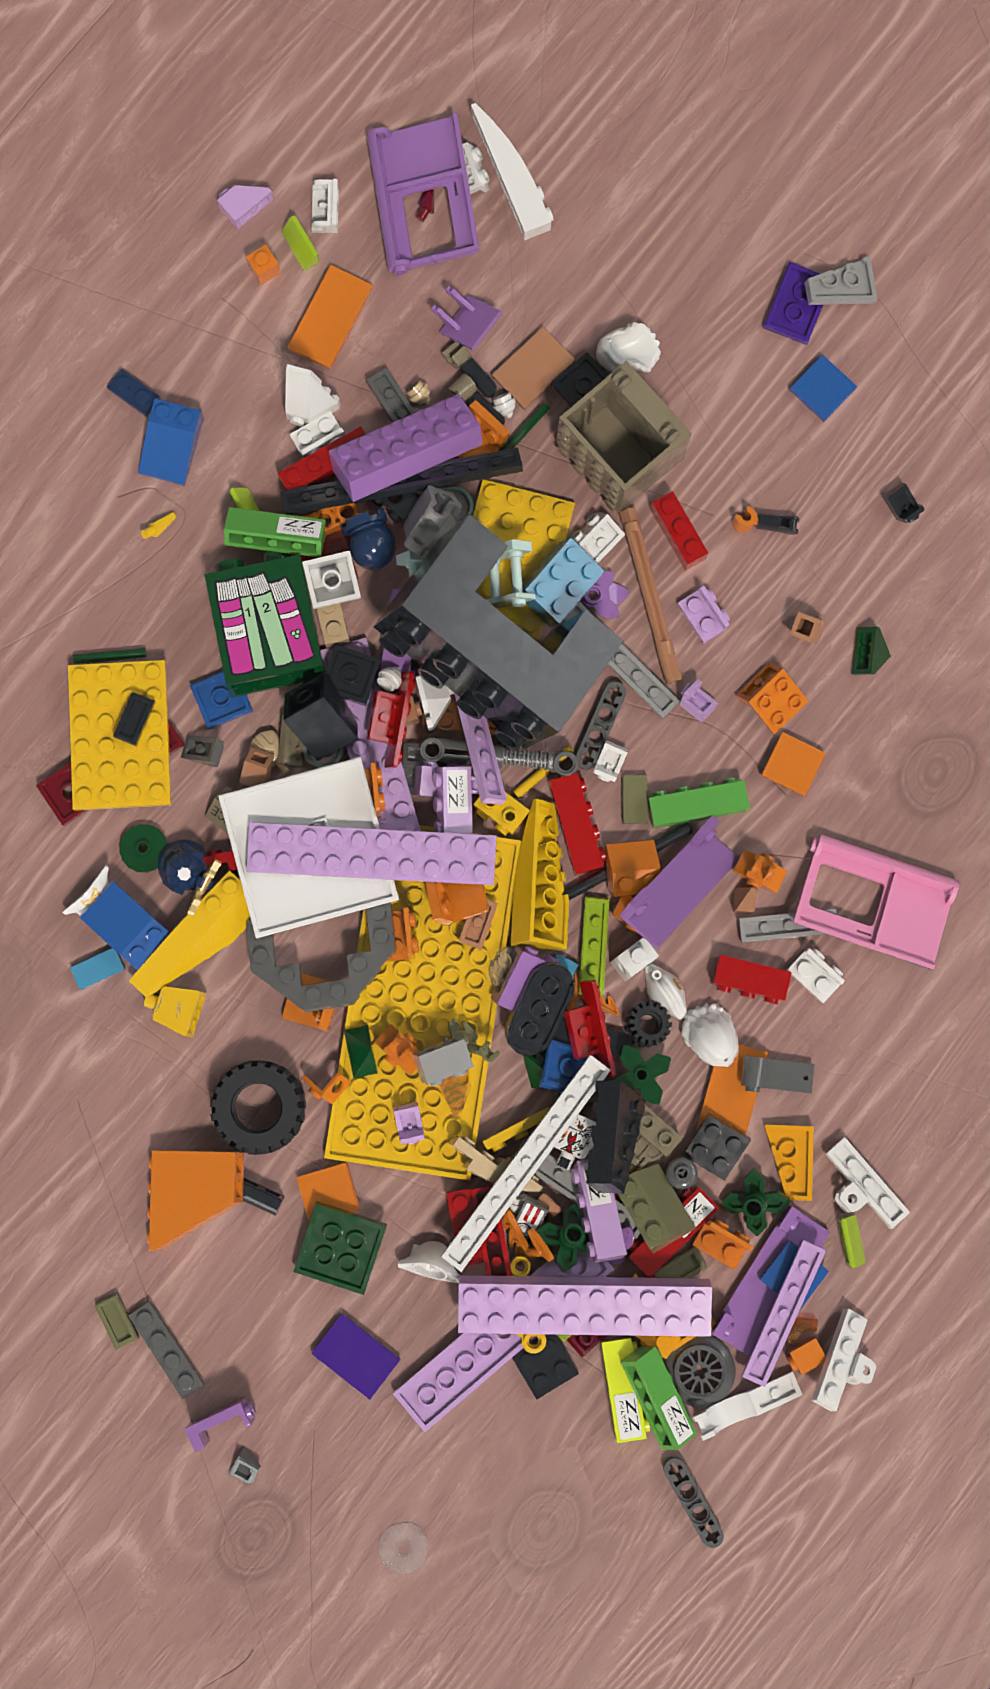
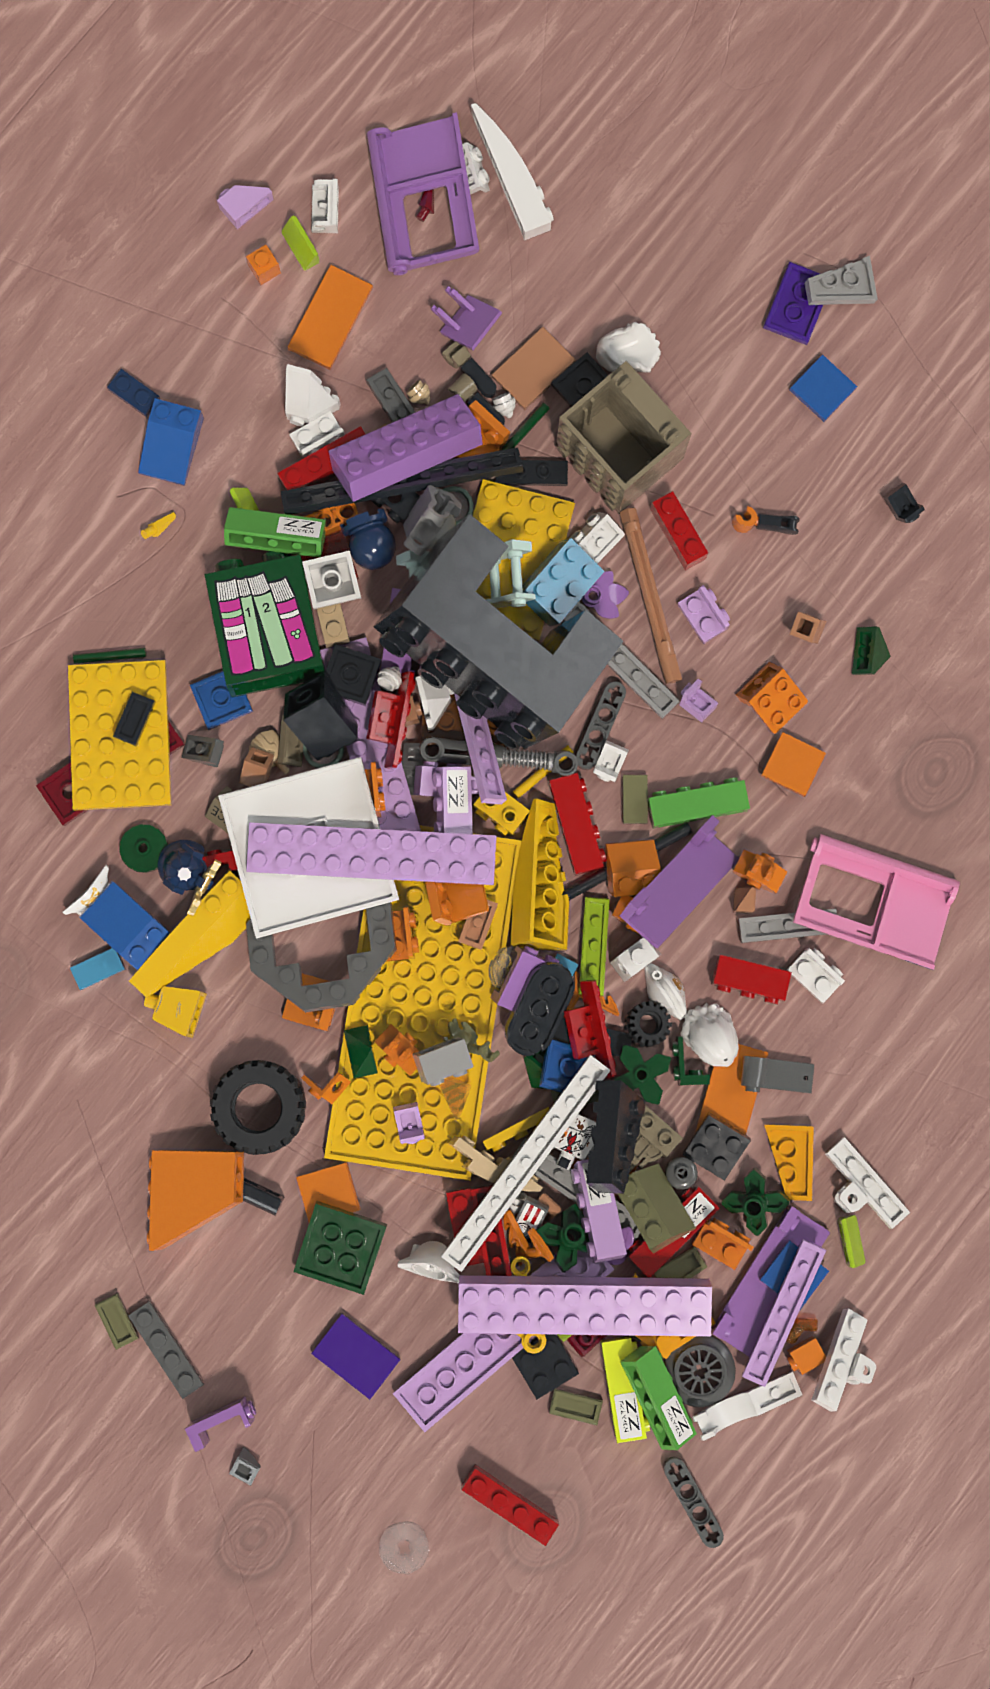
(510, 1505): none -> red brick
(538, 474): none -> black plate
(575, 1406): none -> olive tile
(695, 1076): none -> dark green bracket

